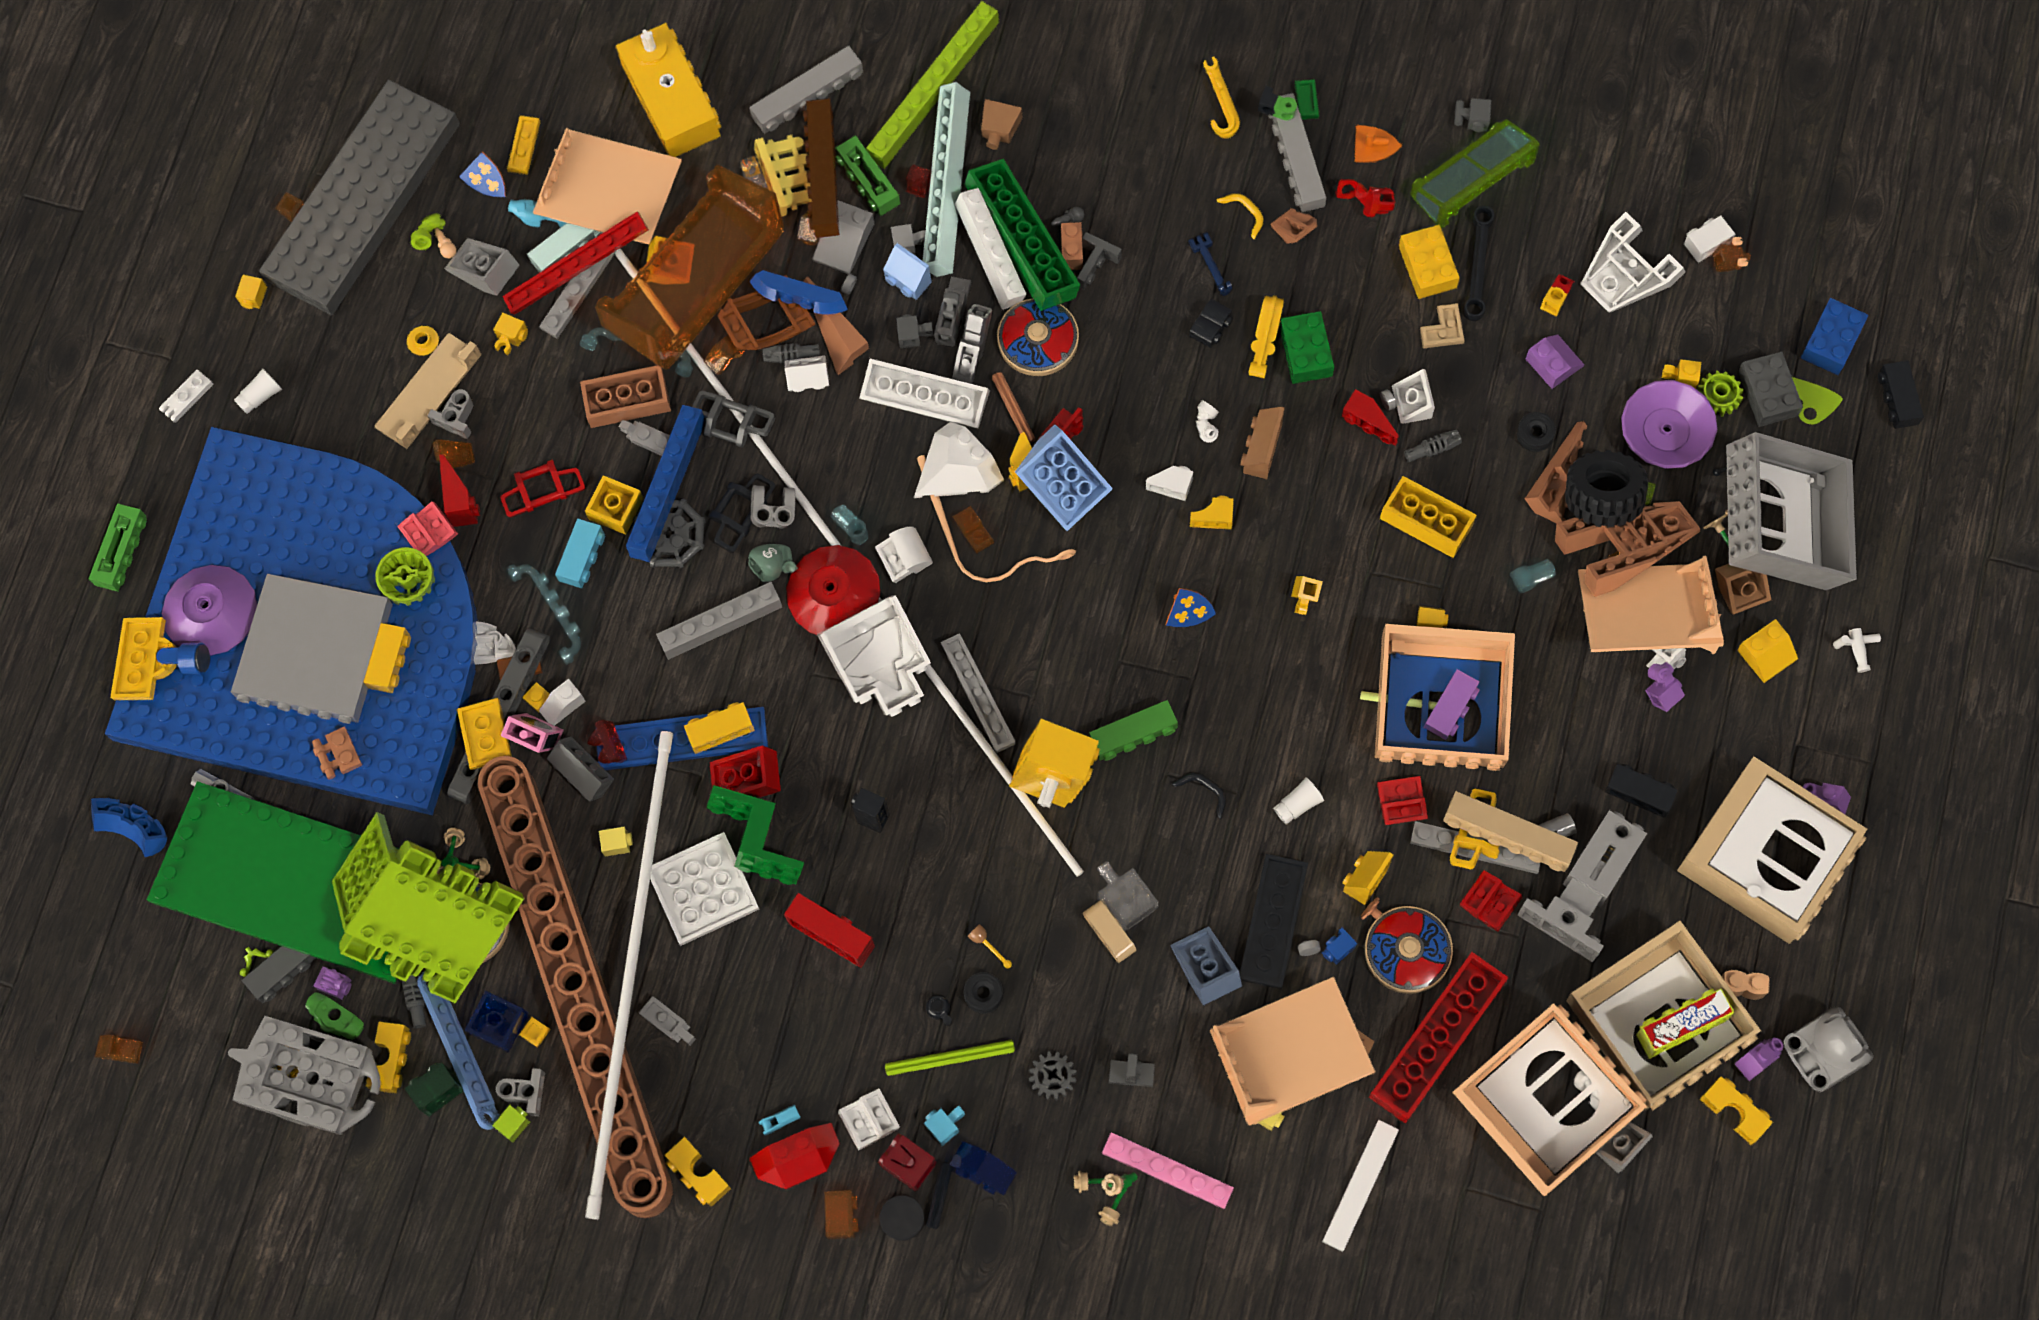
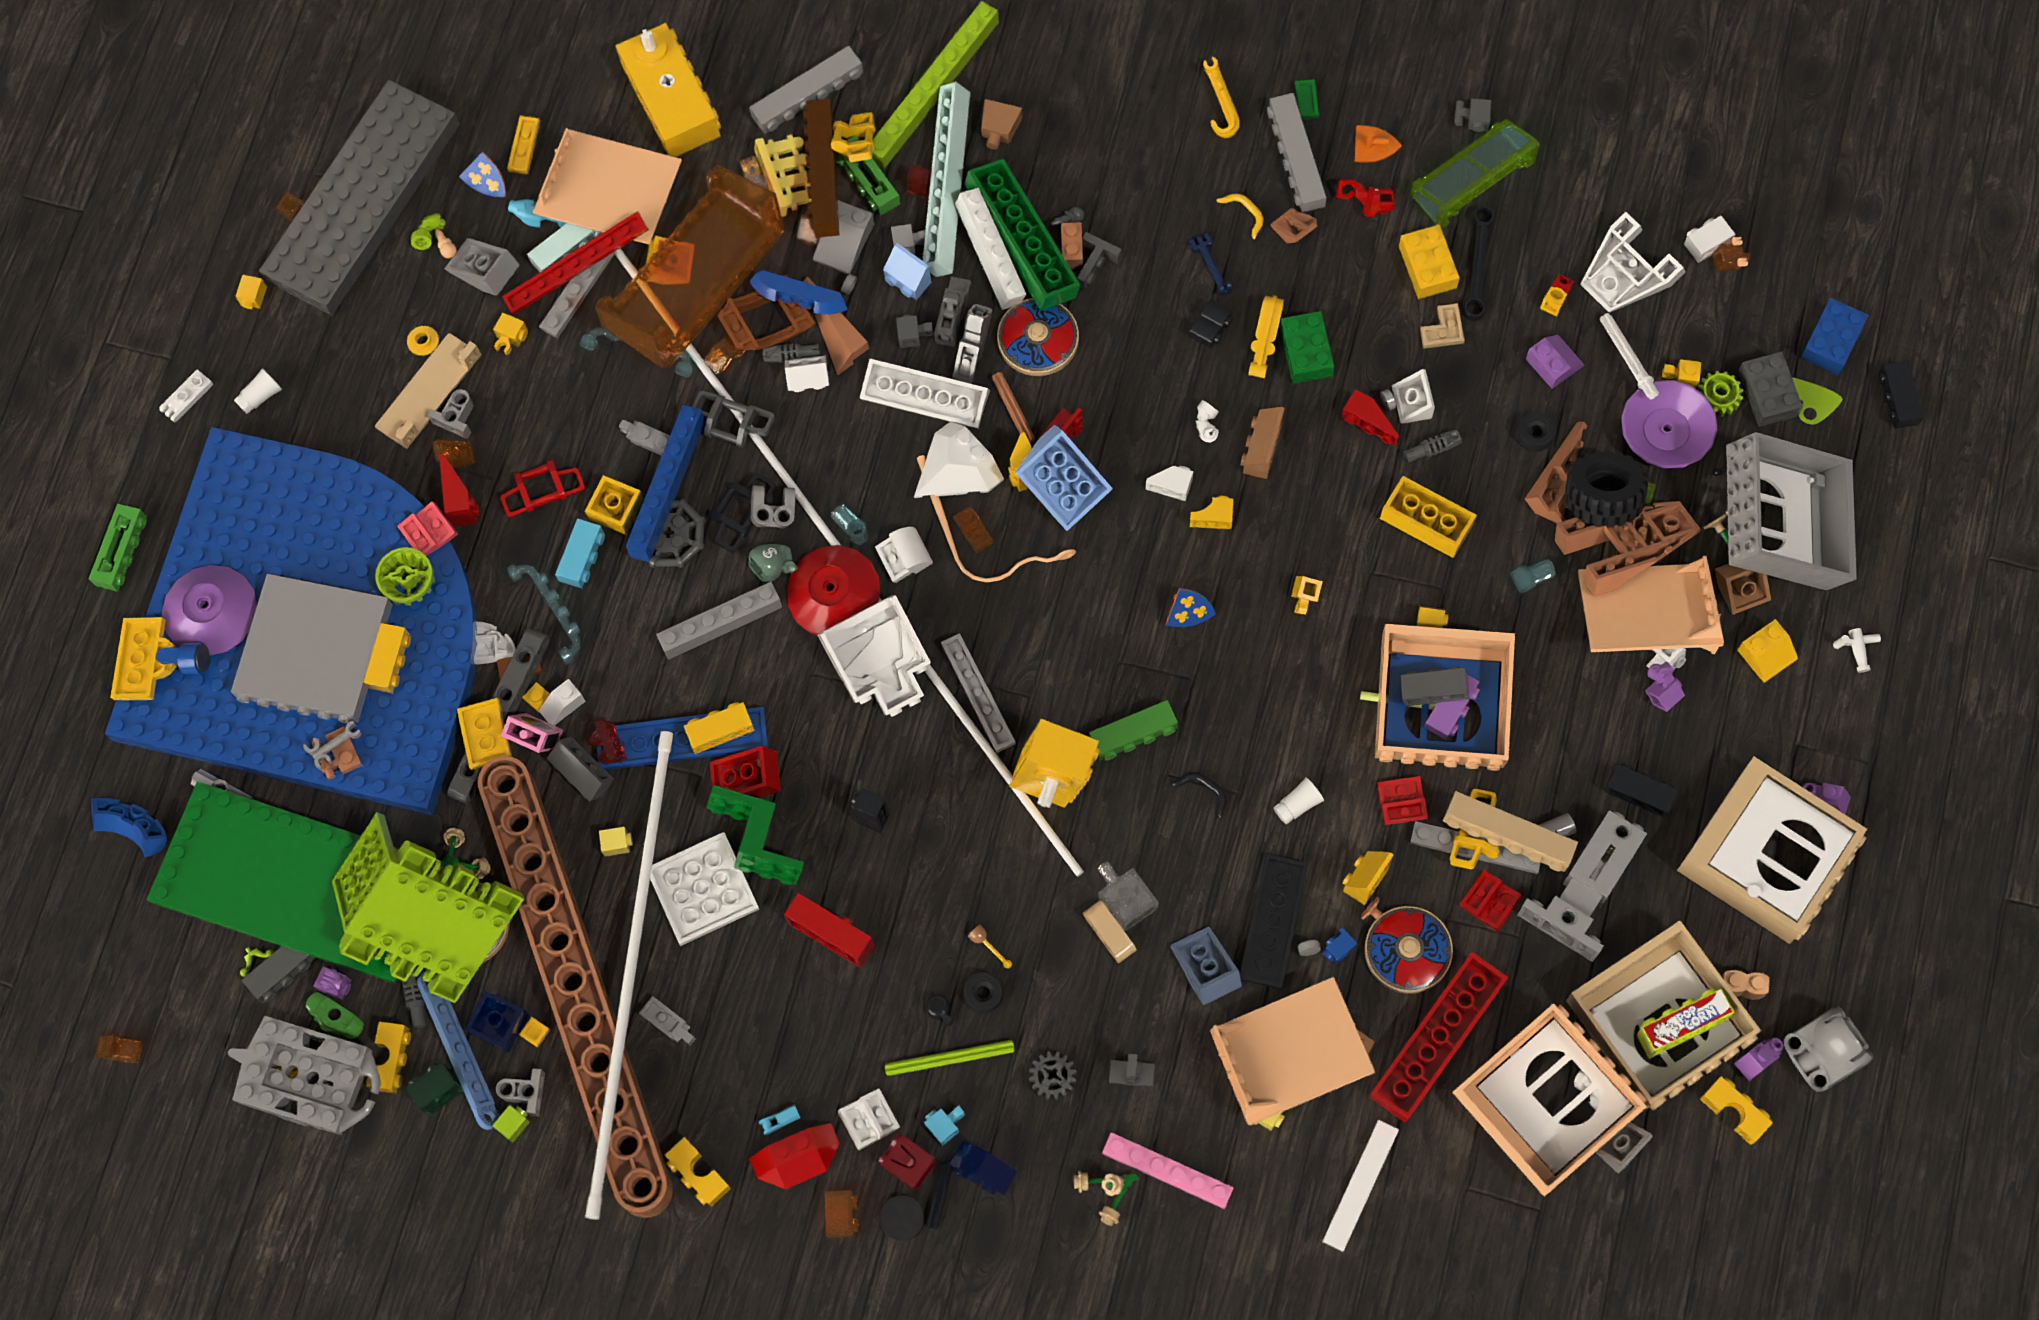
(320, 753): none -> light grey bar
(625, 396): nougat brick -> none
(855, 150): none -> yellow bar
(1276, 105): leg -> none
(1435, 686): none -> dark grey brick
(1644, 380): none -> white axle

